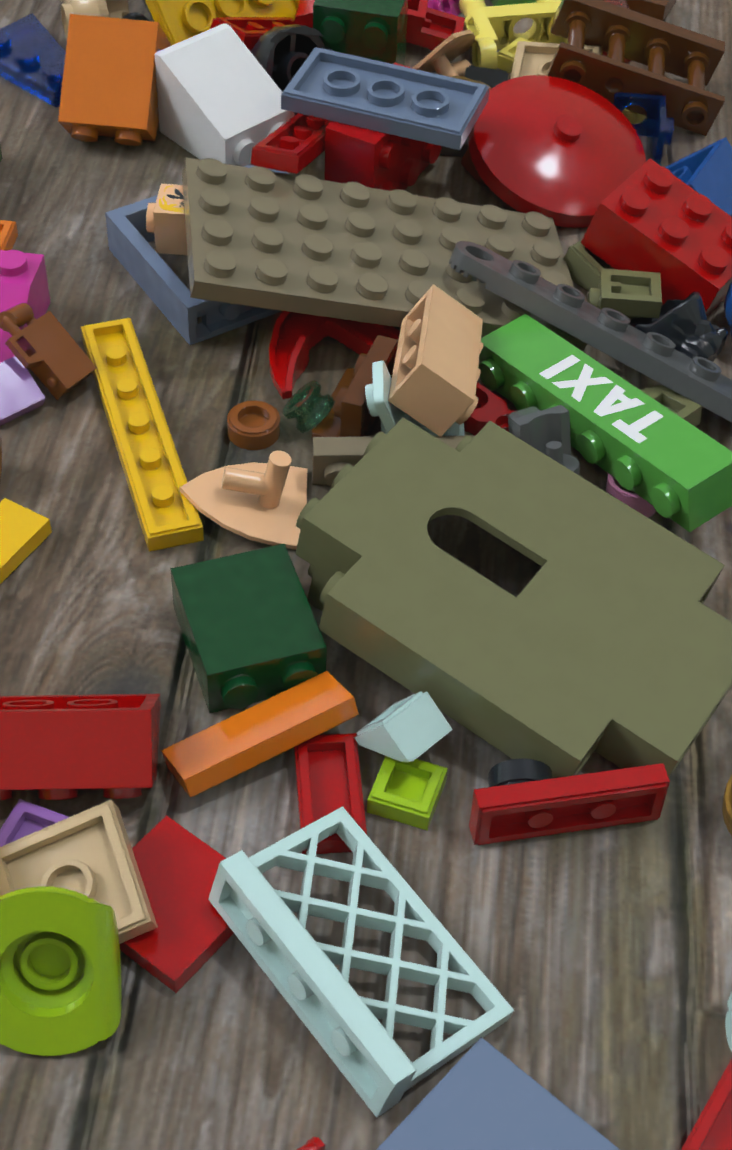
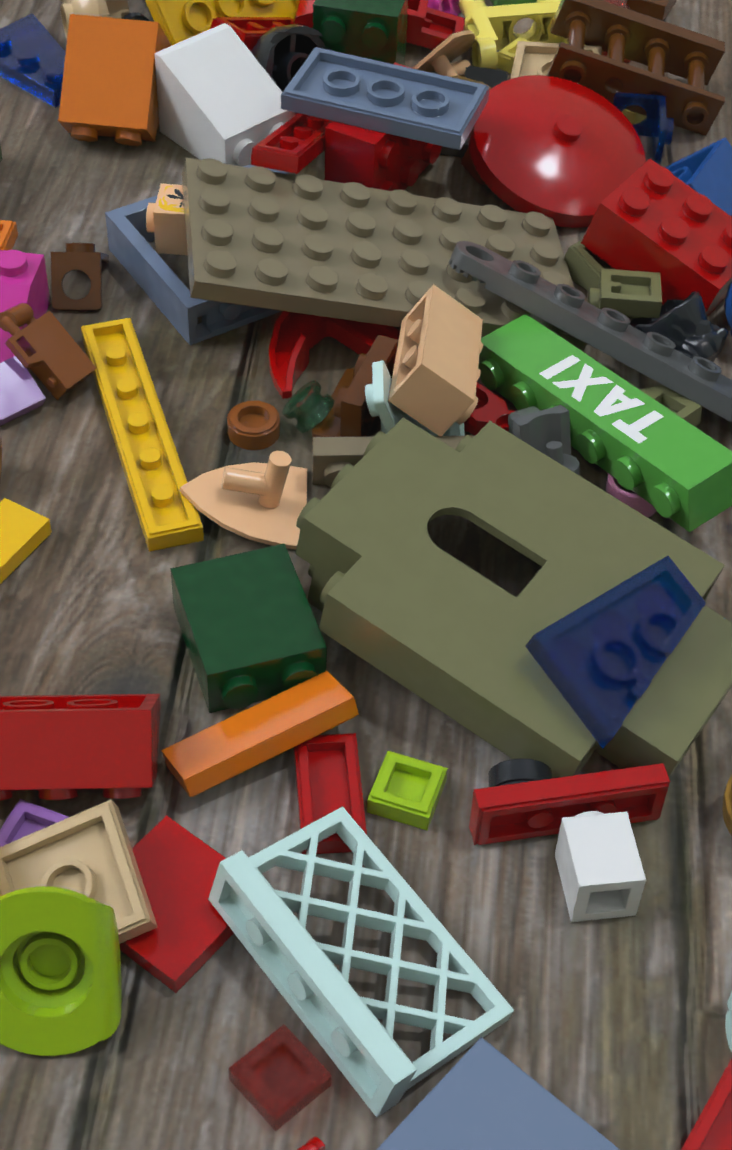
(77, 257): none -> reddish brown bracket
(279, 1077): none -> clear red tile
(405, 728): light aqua slope -> none
(599, 866): none -> white brick
(616, 644): none -> clear blue wing

